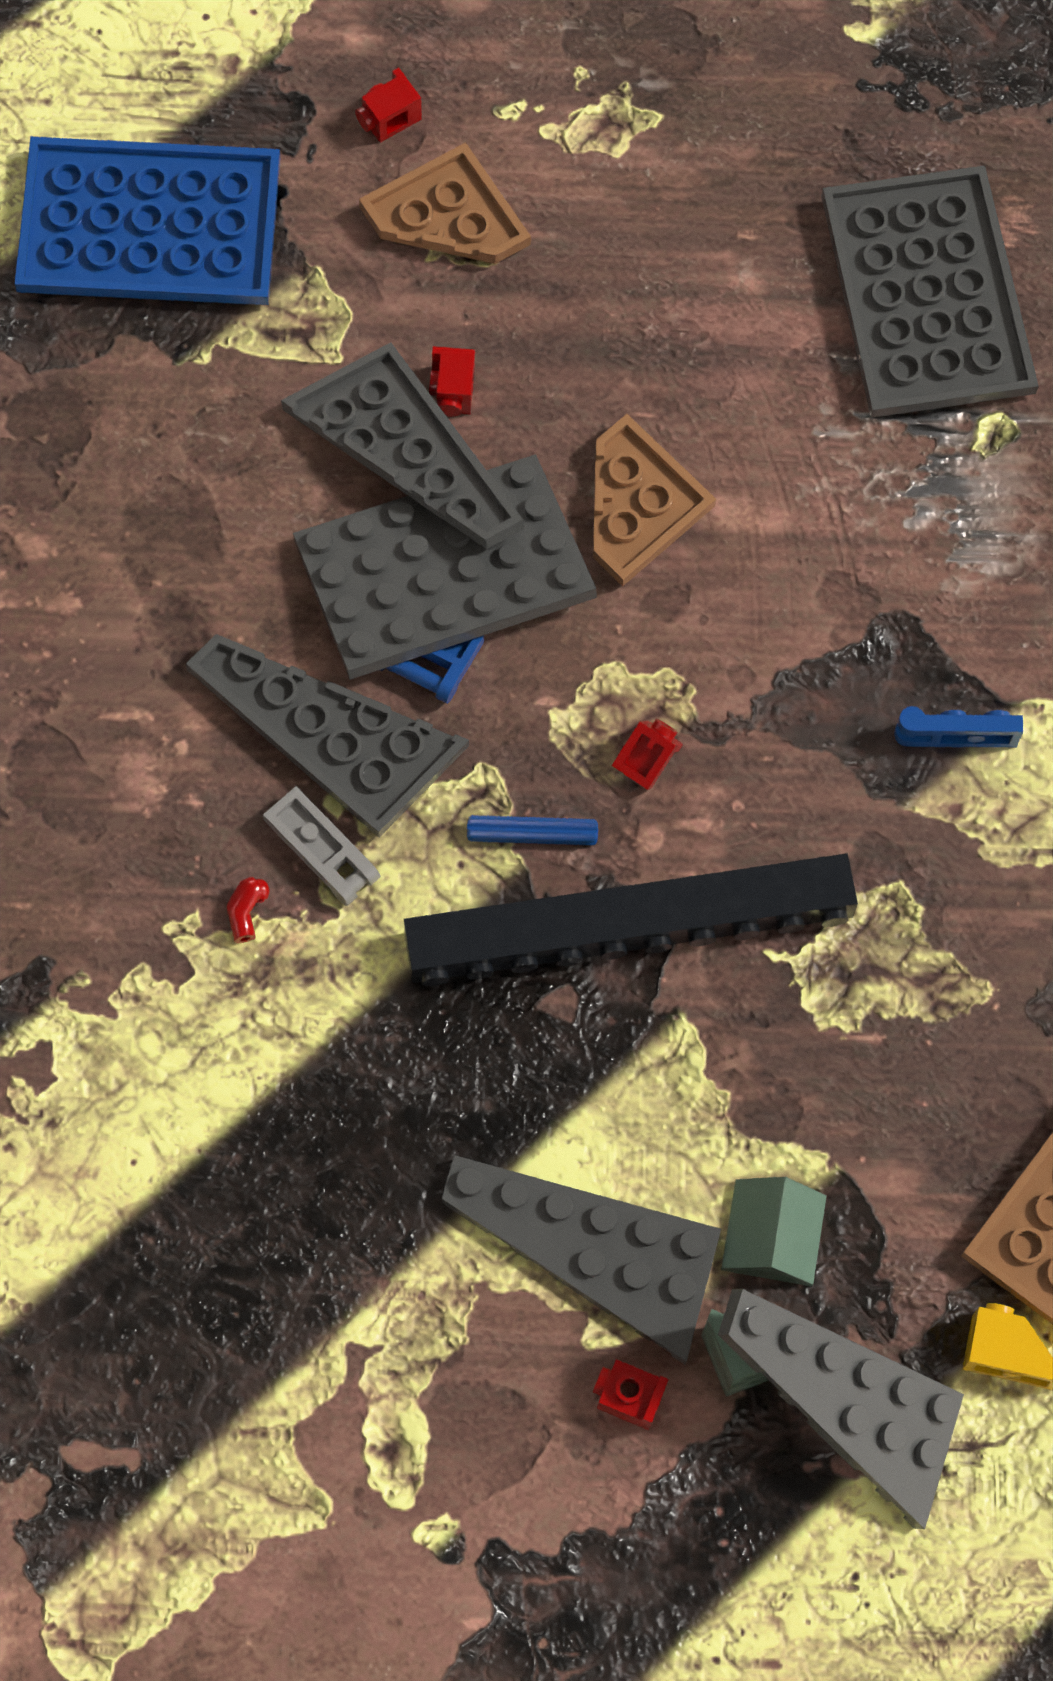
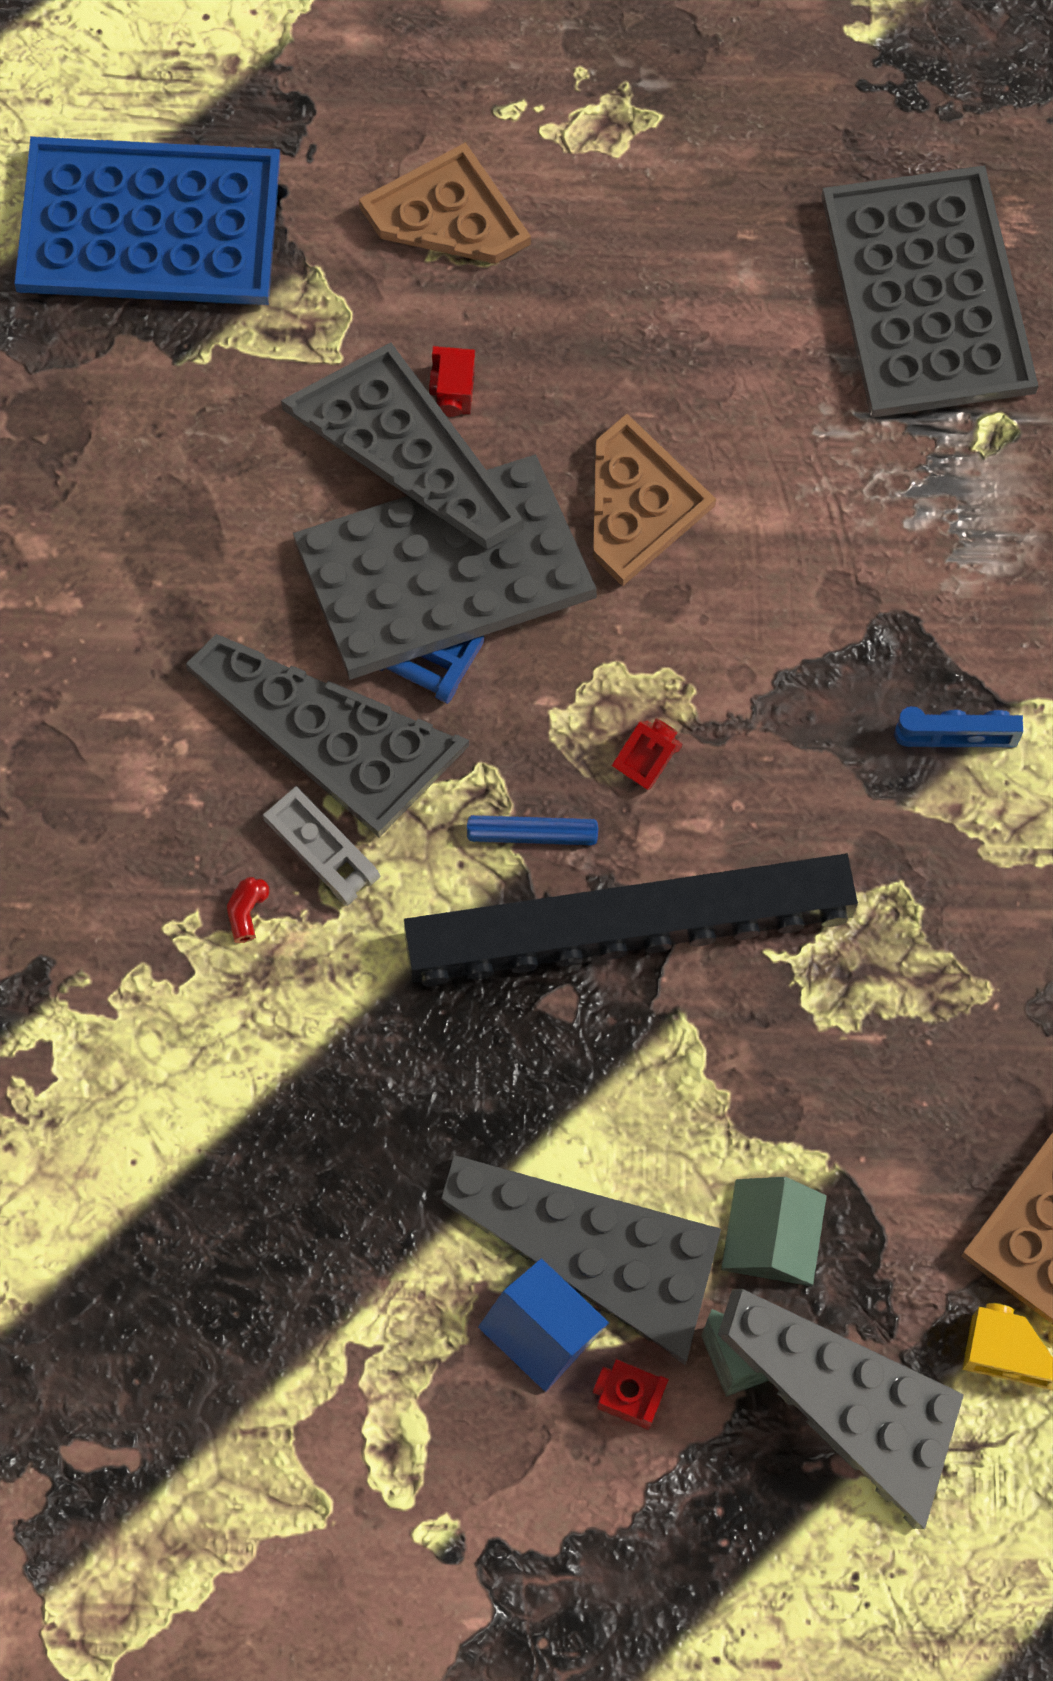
(390, 107): red brick -> none
(542, 1324): none -> blue slope

